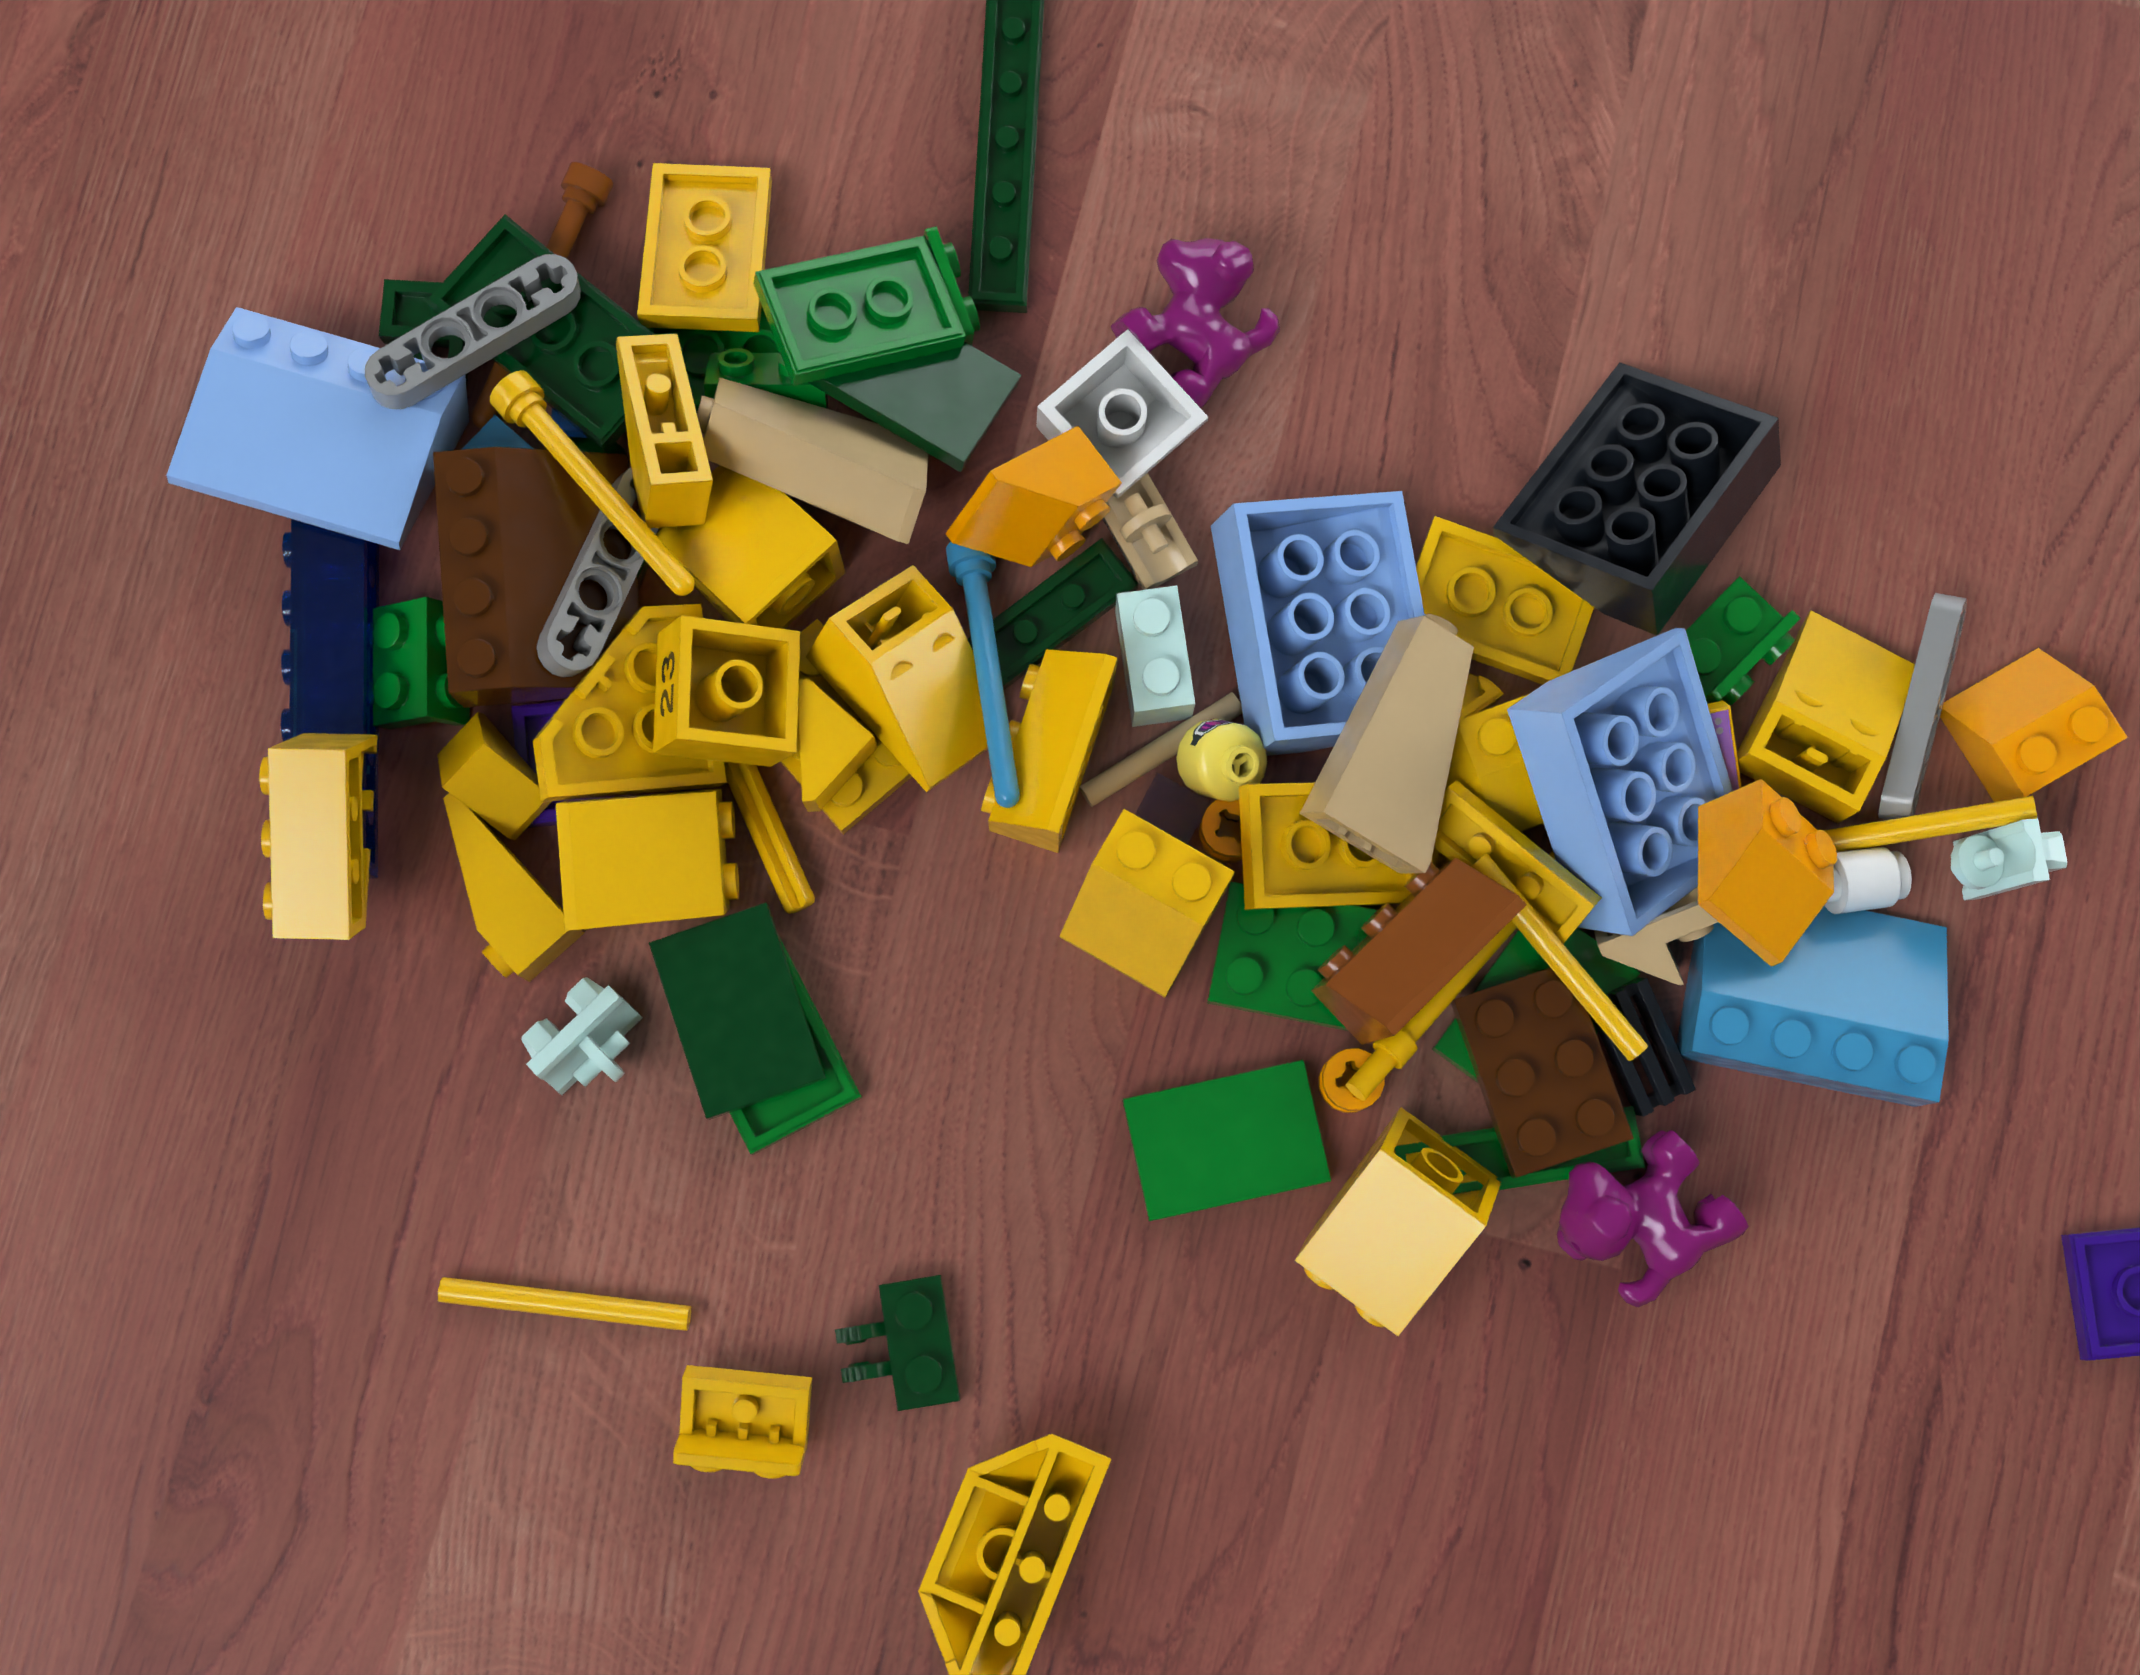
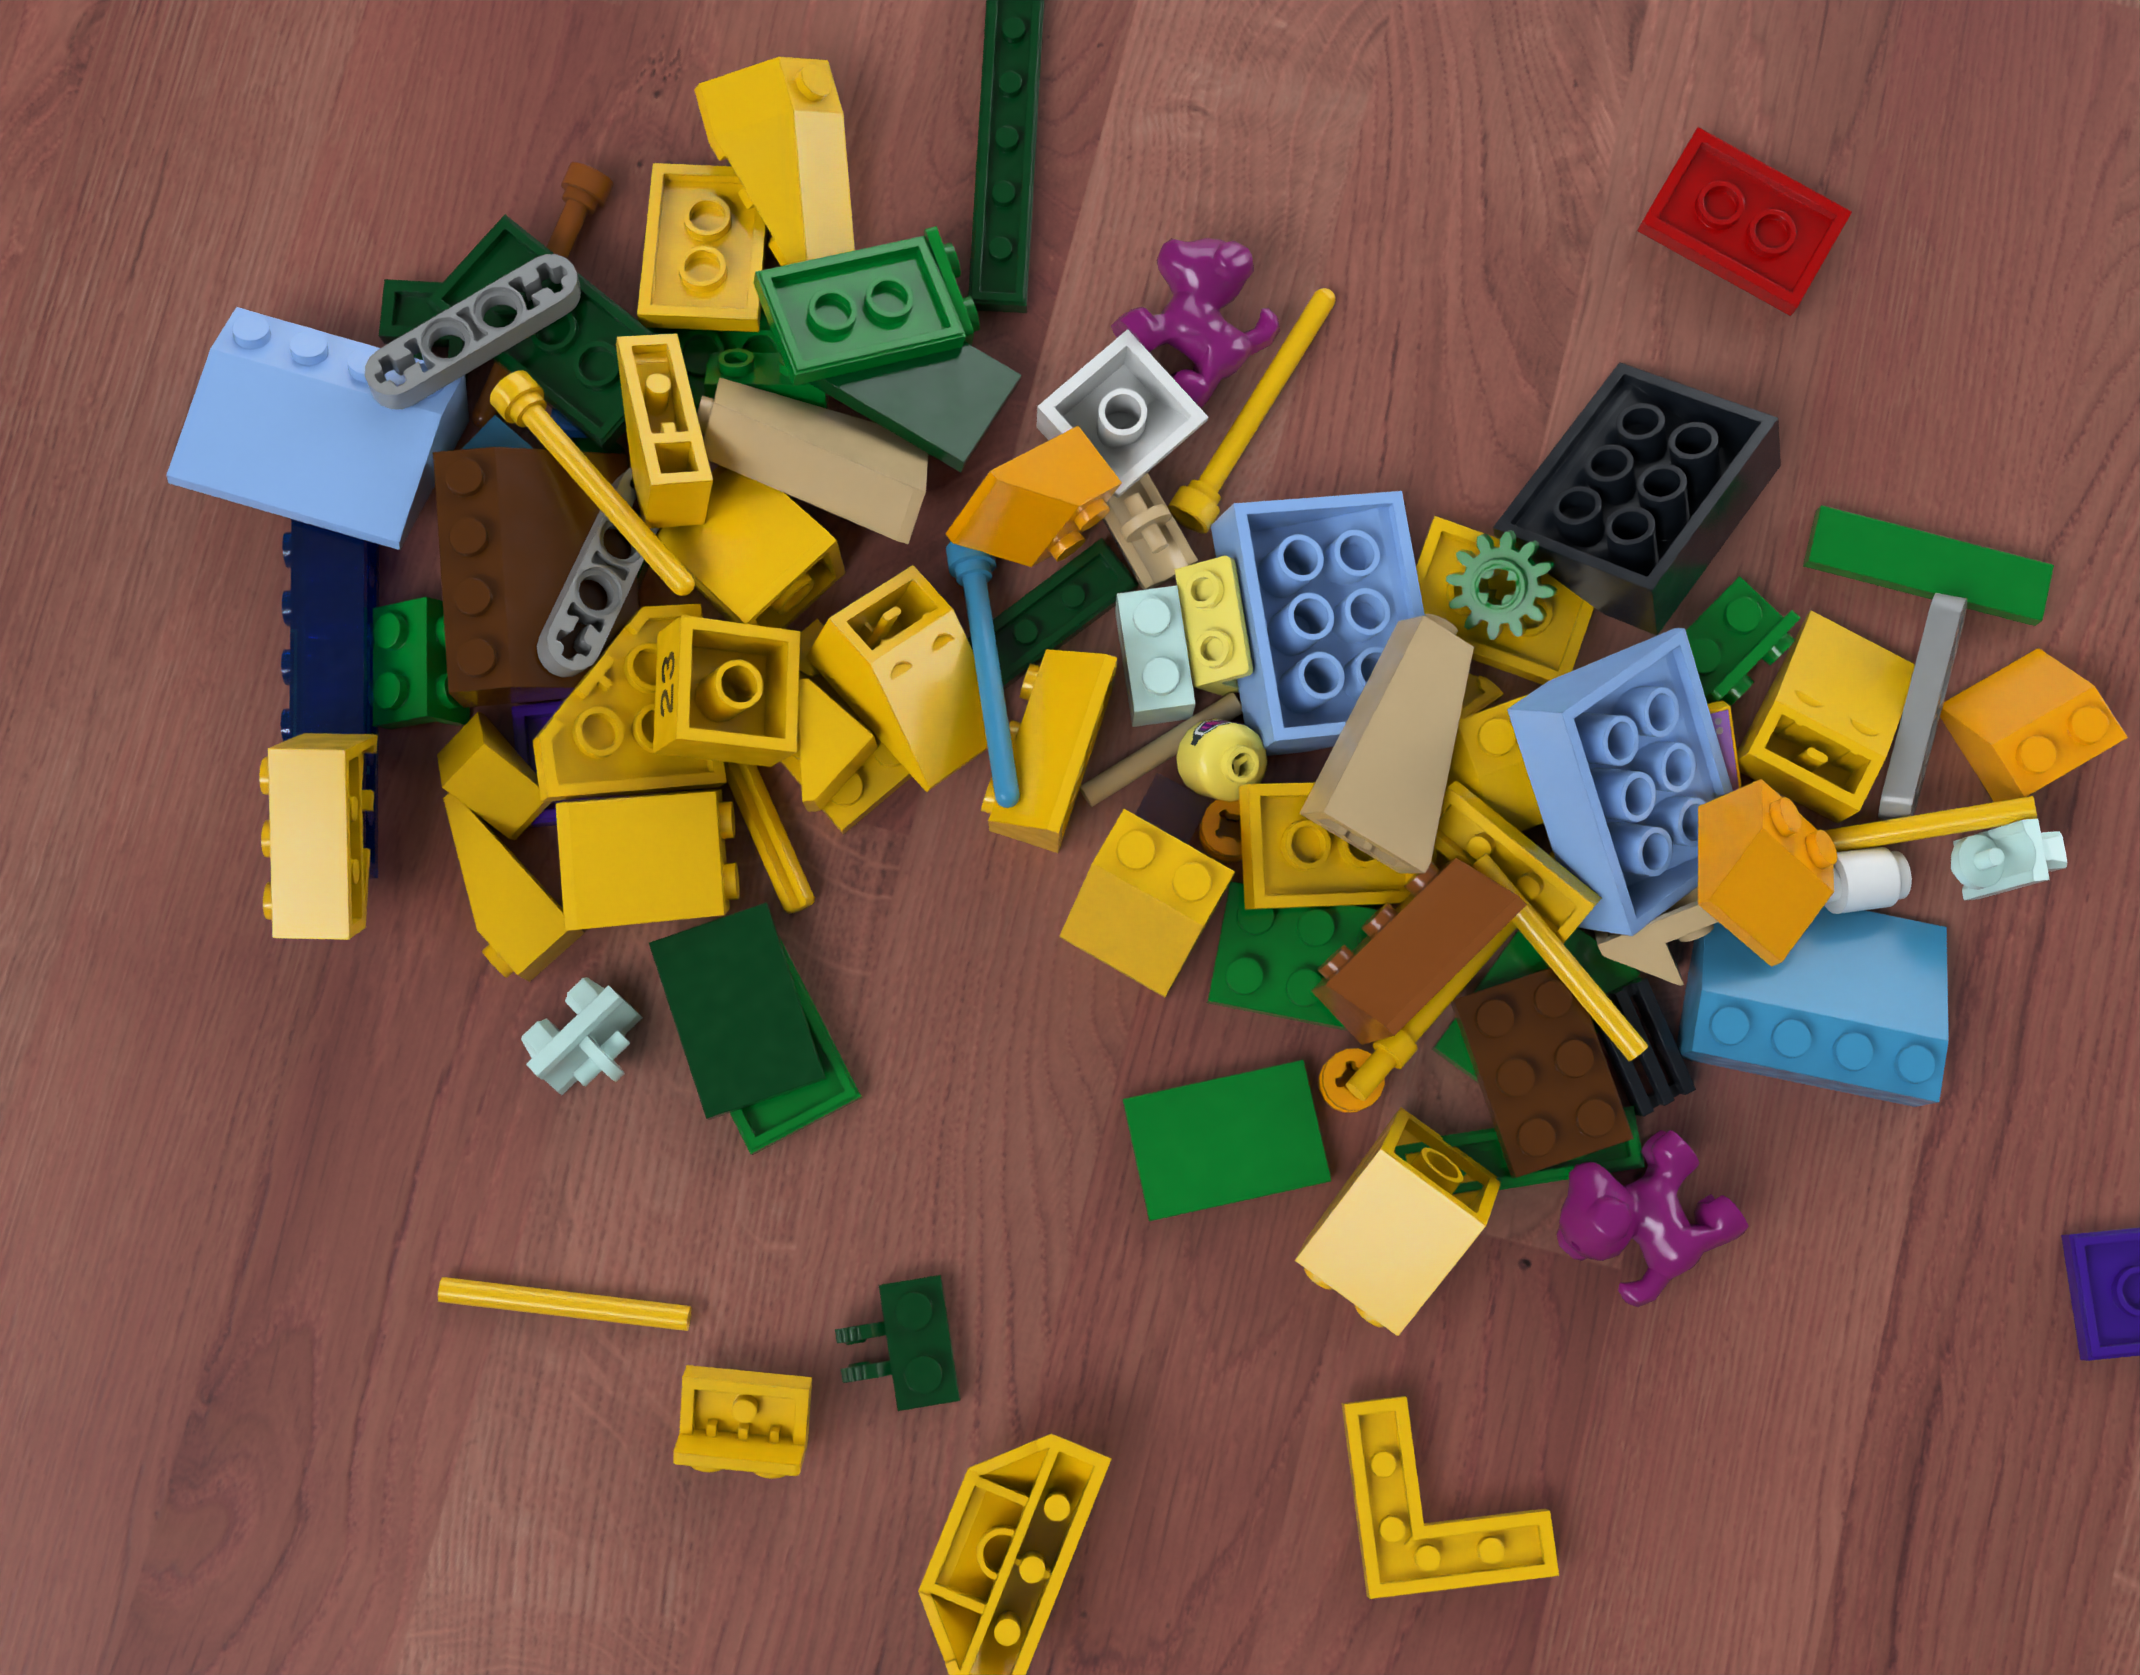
(788, 148): none -> yellow wedge
(1197, 503): none -> yellow piece
(1214, 625): none -> light yellow bracket
(1417, 1557): none -> yellow plate
(1514, 604): none -> gear
(1744, 221): none -> red plate
(1928, 565): none -> green tile

